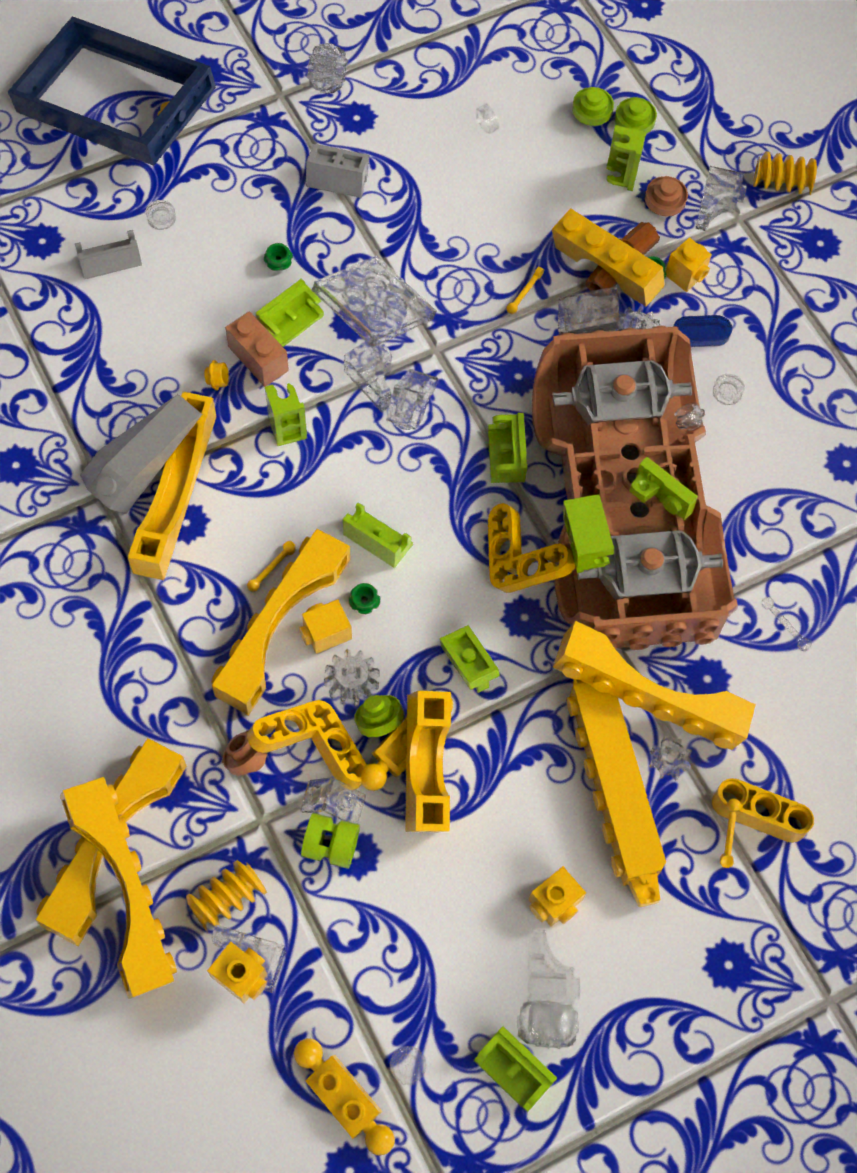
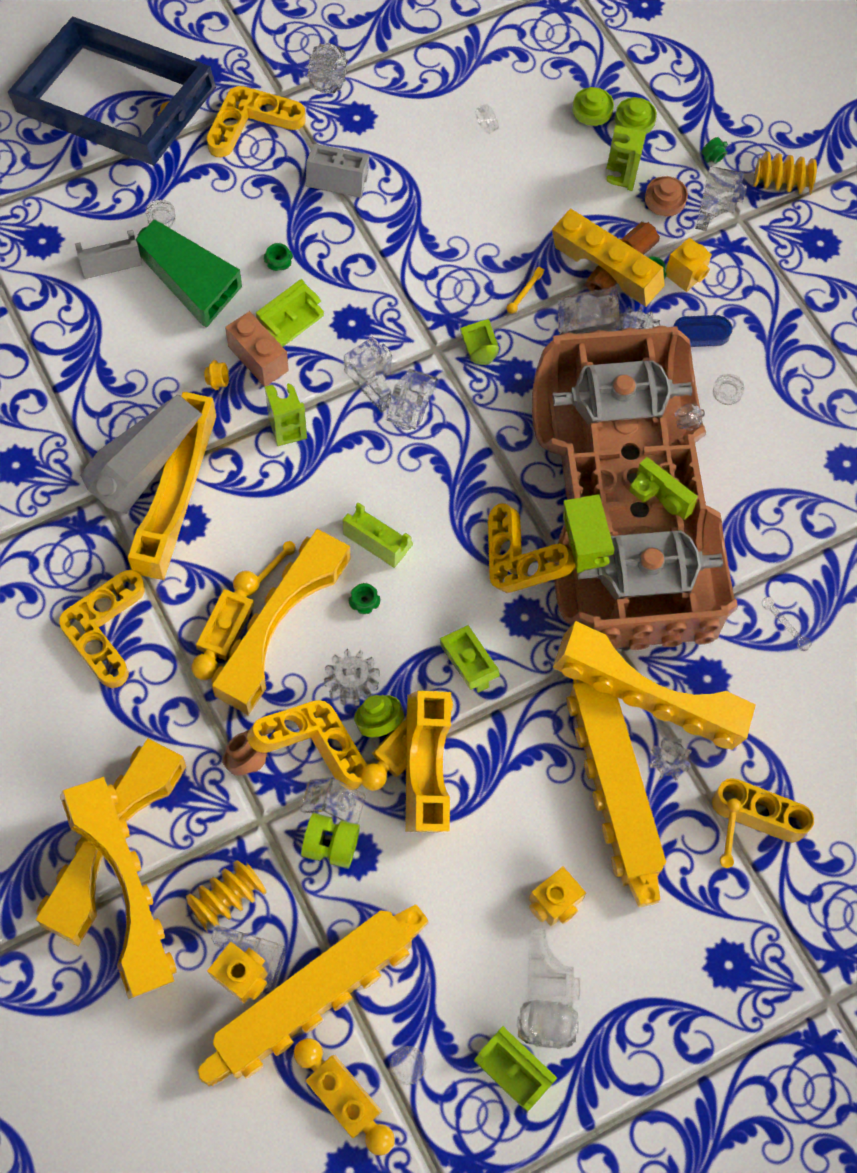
(92, 620): none -> yellow beam
(191, 272): none -> green slope
(225, 625): none -> yellow plate
(249, 108): none -> yellow beam
(311, 993): none -> yellow hinge
(325, 626): yellow brick -> none
(374, 301): clear plate -> none
(480, 342): none -> lime plate
(507, 449): lime hinge -> none
(714, 150): none -> green plate

